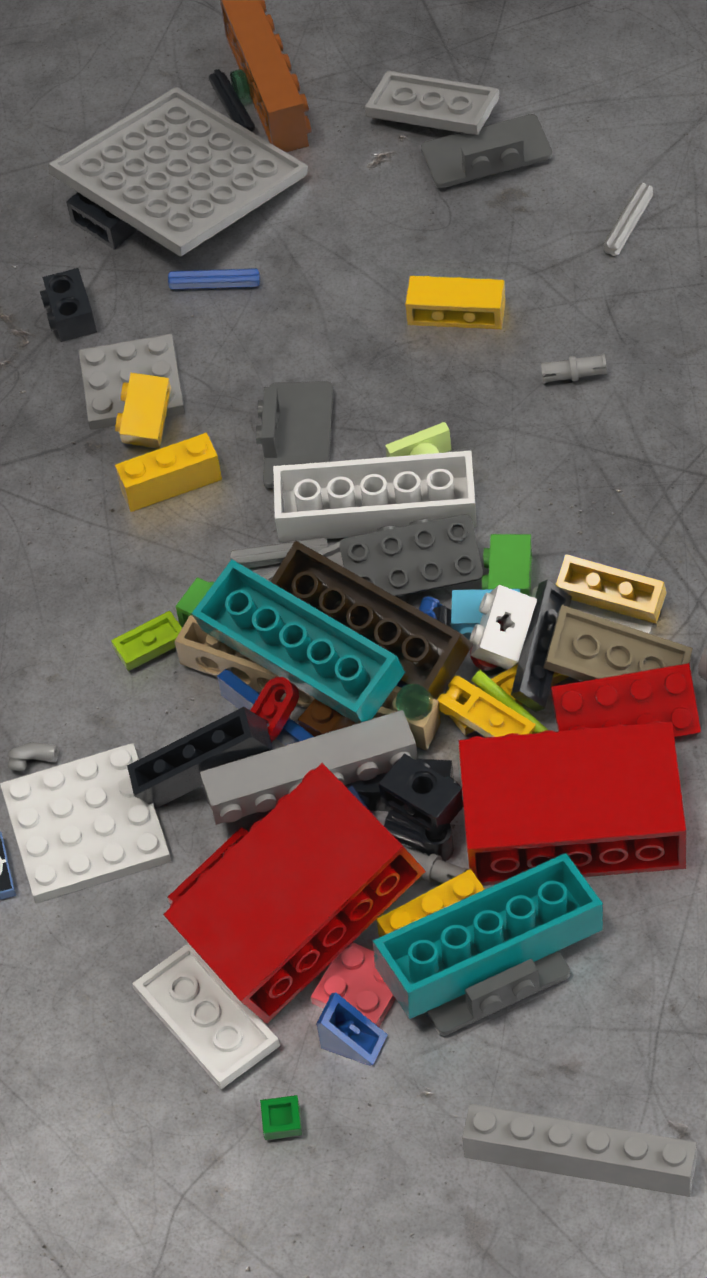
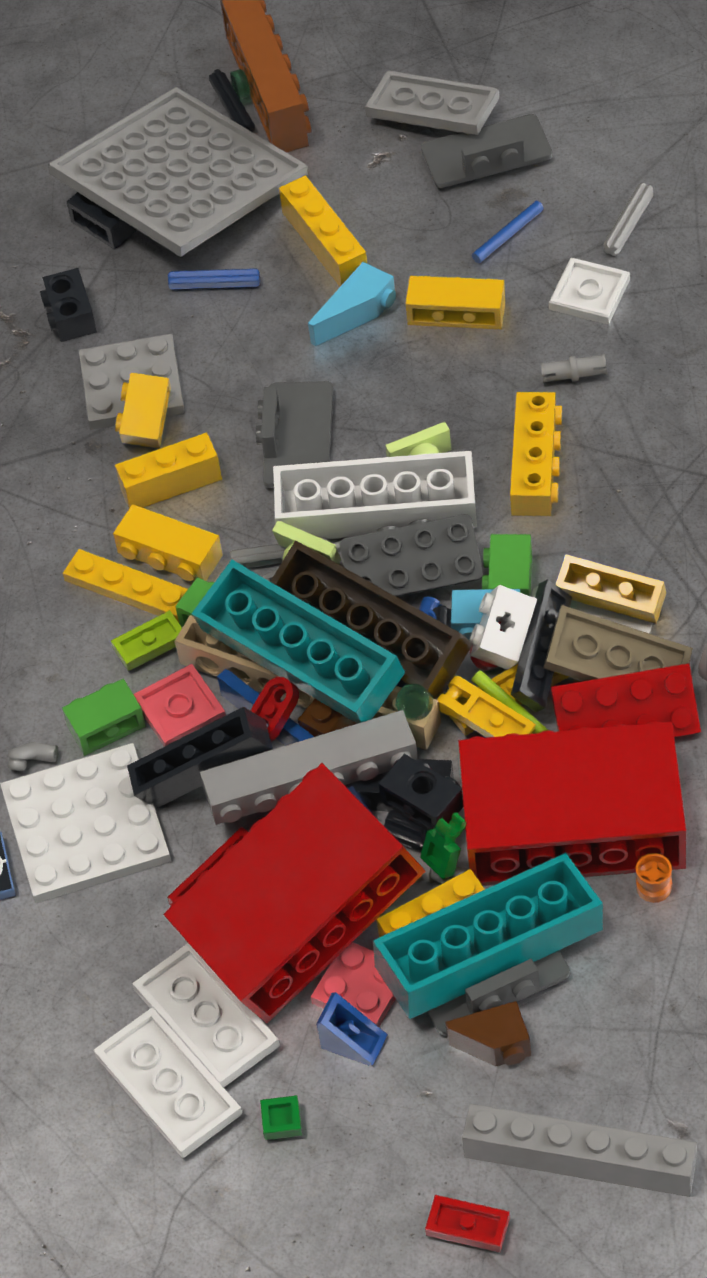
(103, 716): none -> bright green brick
(123, 583): none -> yellow plate
(167, 544): none -> yellow brick
(168, 1082): none -> white plate
(179, 705): none -> coral plate
(287, 534): none -> yellowish green tile
(321, 229): none -> yellow brick
(353, 304): none -> medium azure slope
(440, 849): none -> green plate
(467, 1223): none -> red plate
(491, 1035): none -> reddish brown slope
(507, 232): none -> blue bar
(533, 454): none -> yellow brick
(589, 291): none -> white tile
(653, 877): none -> orange wheel

